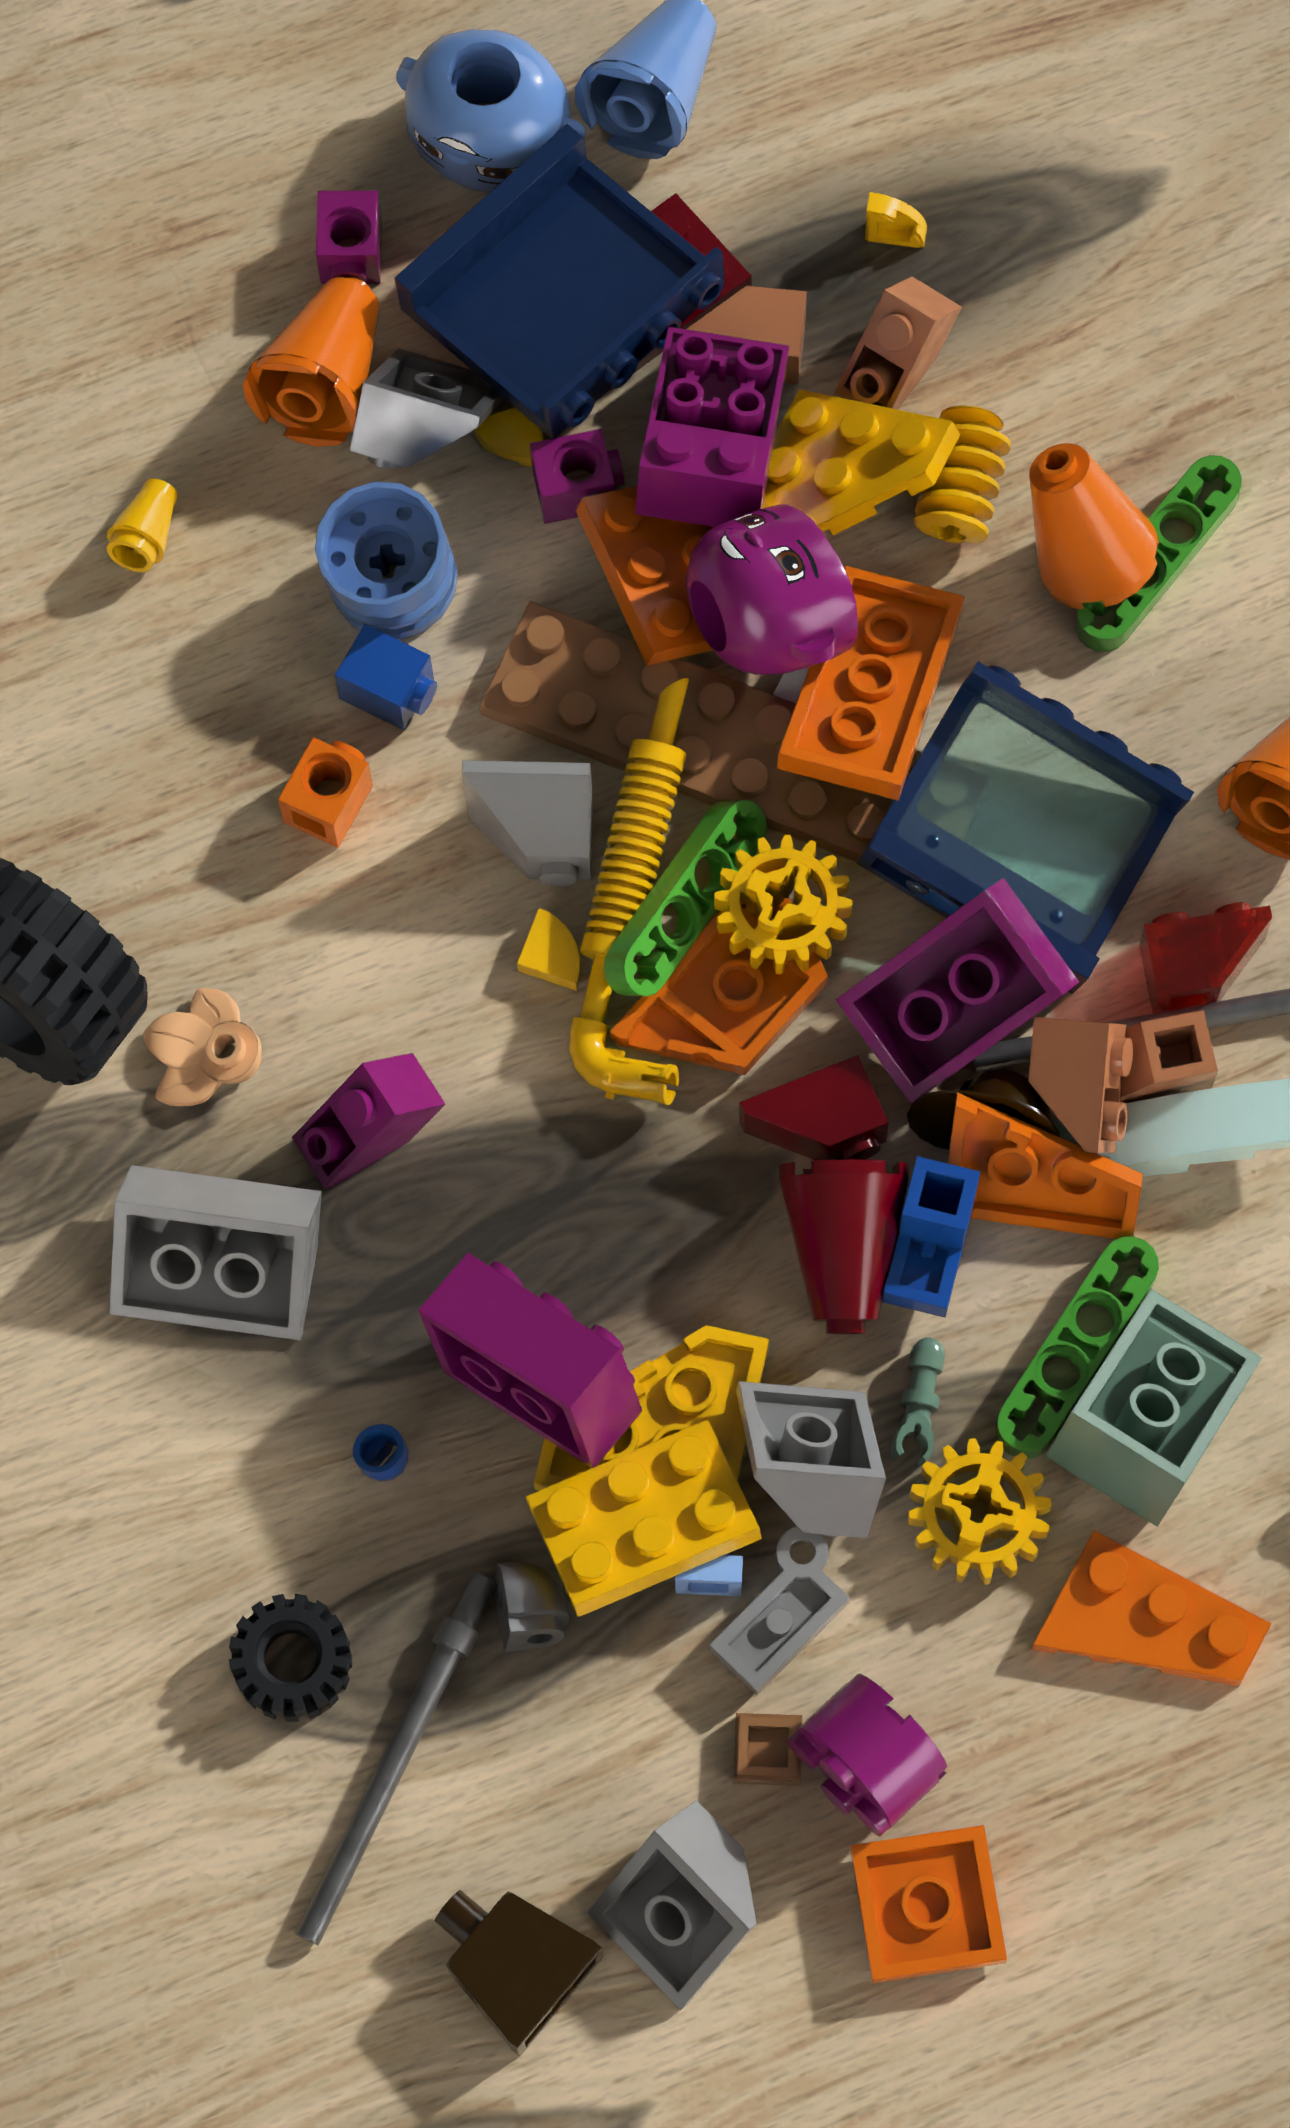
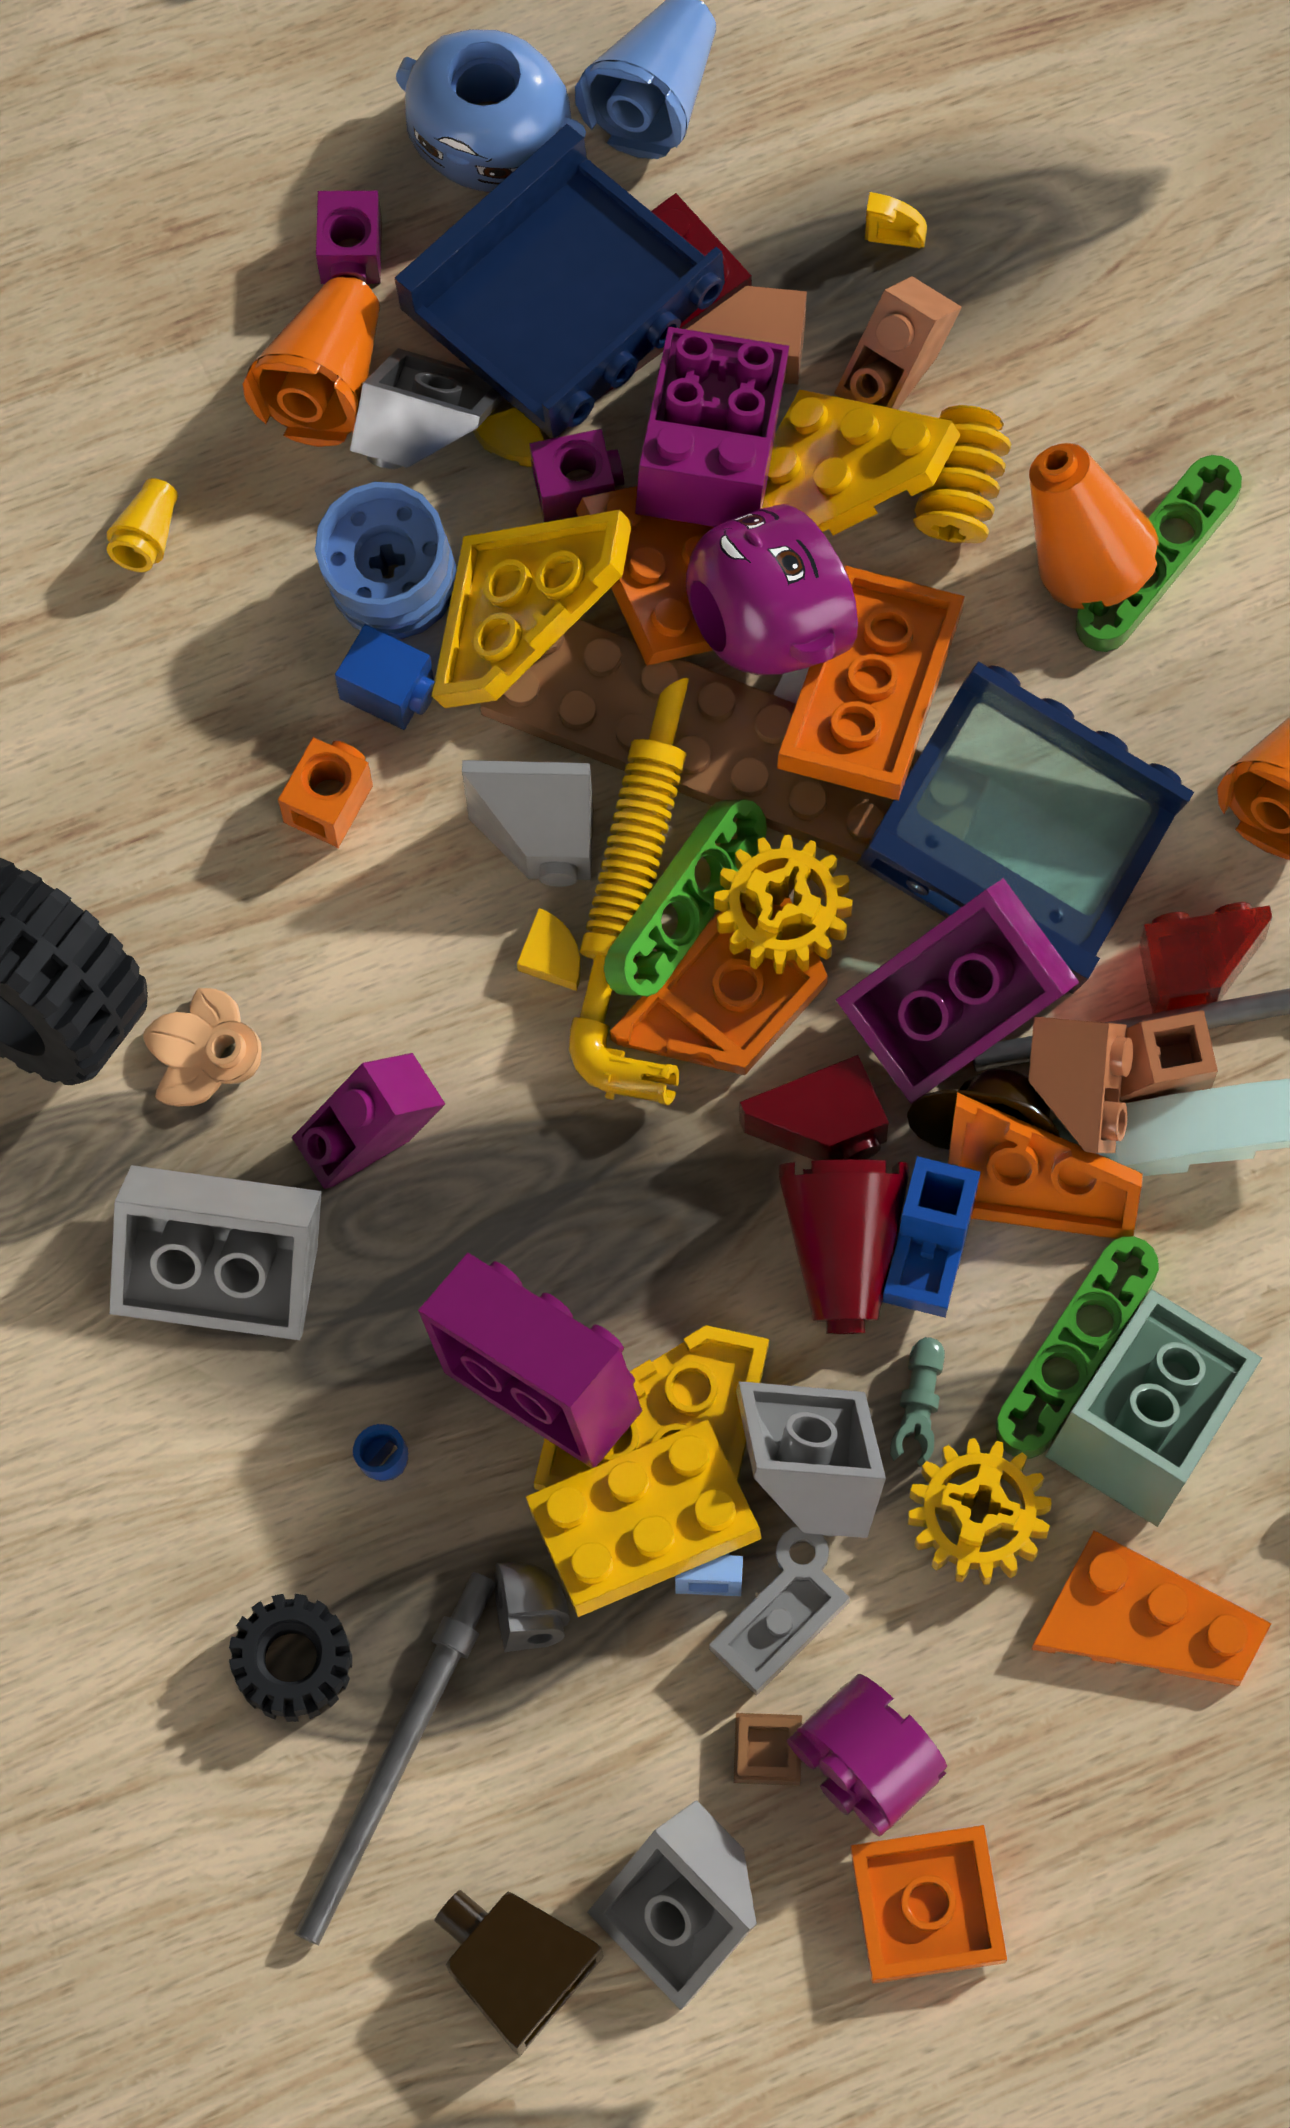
(519, 596): none -> yellow plate

